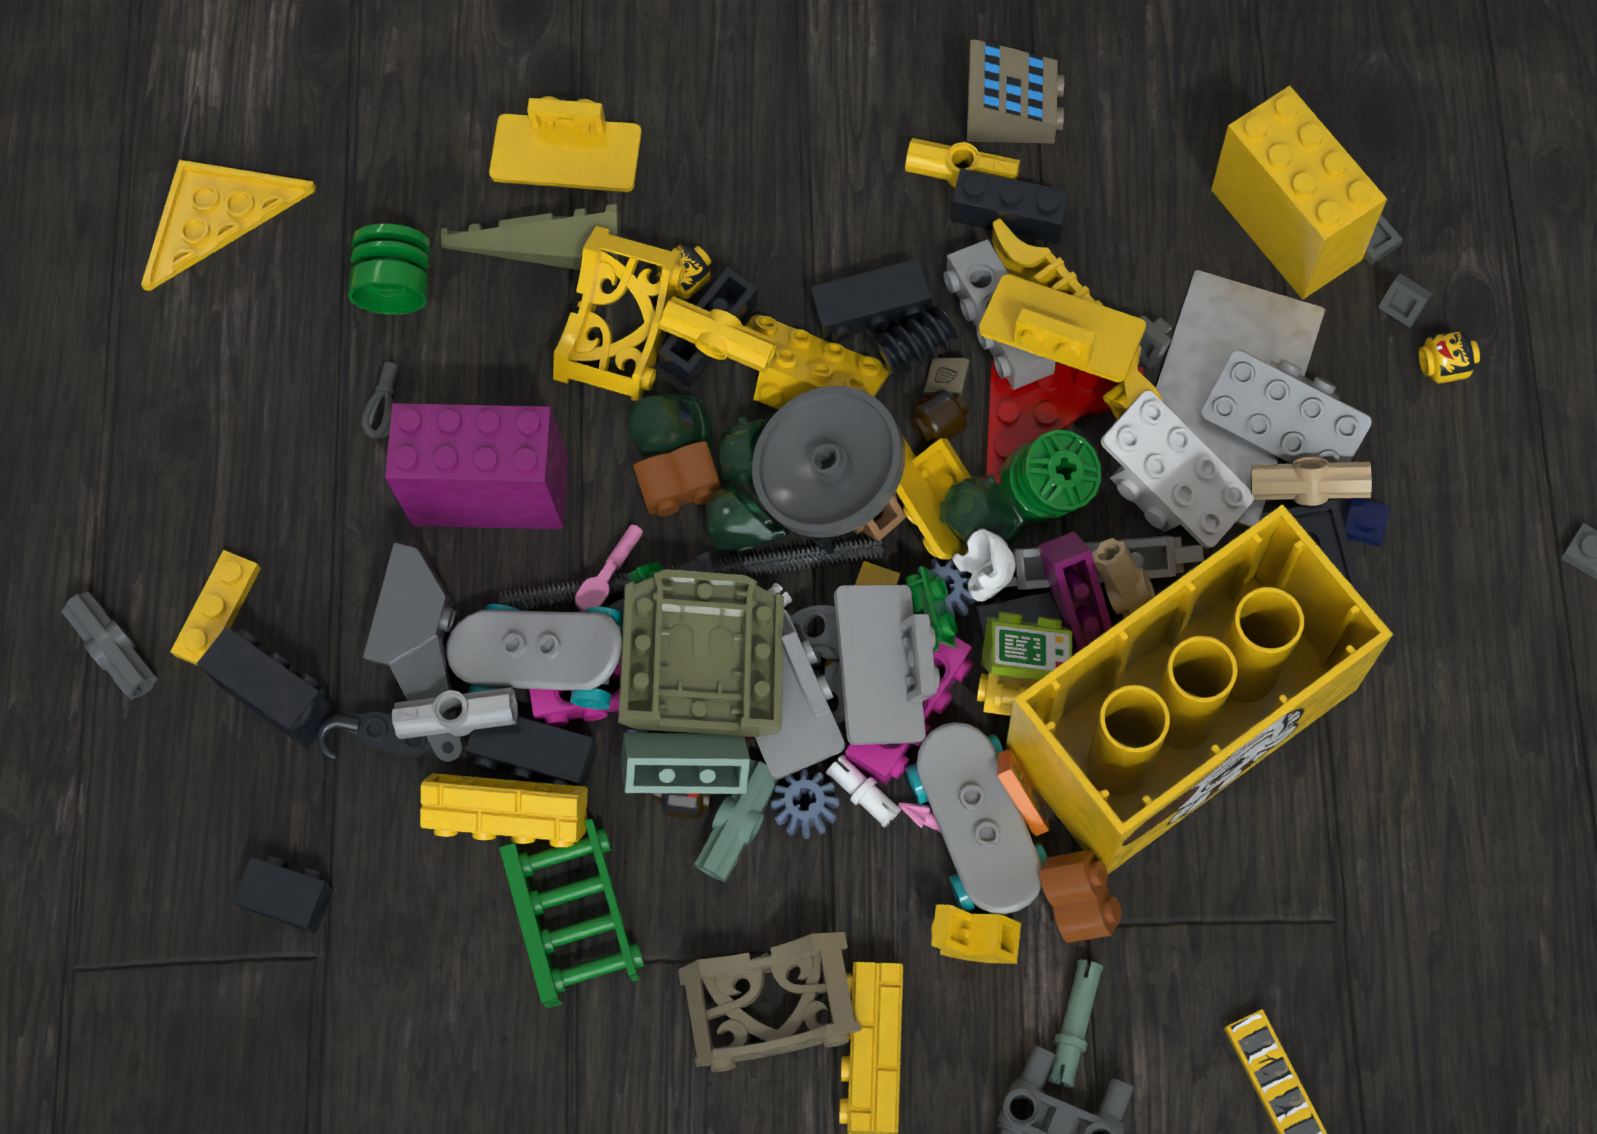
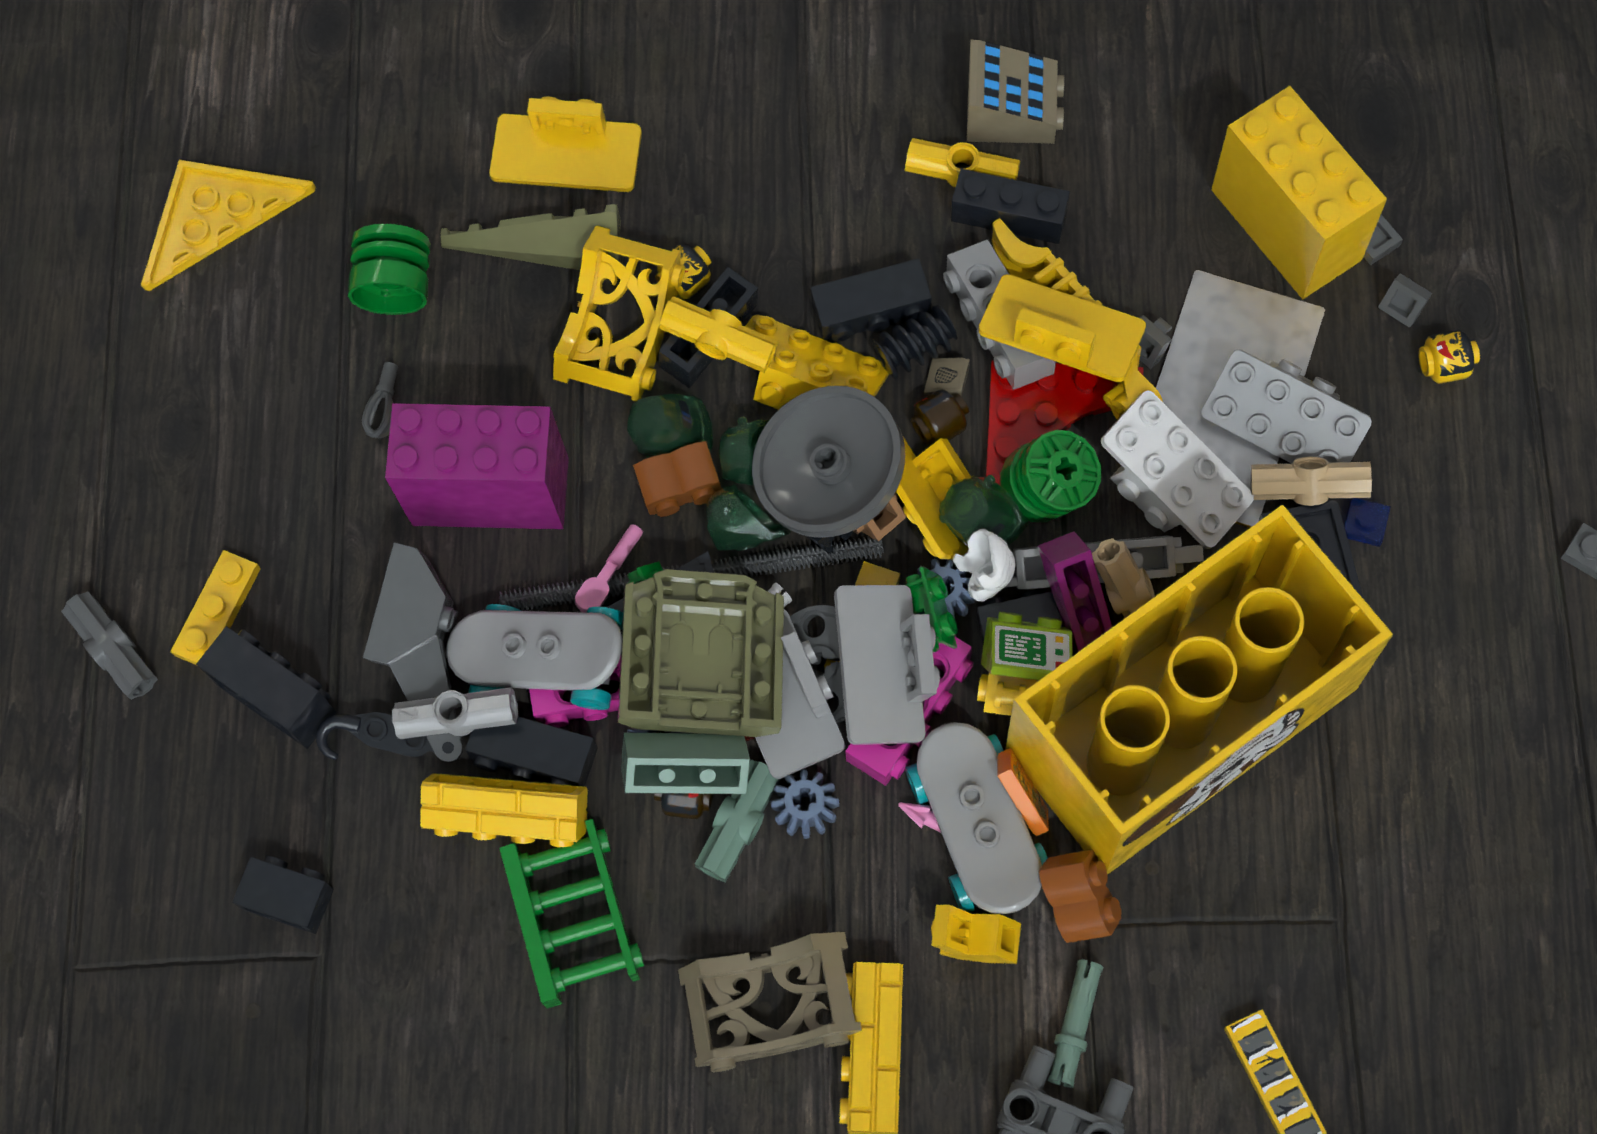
(863, 790): white pin -> none

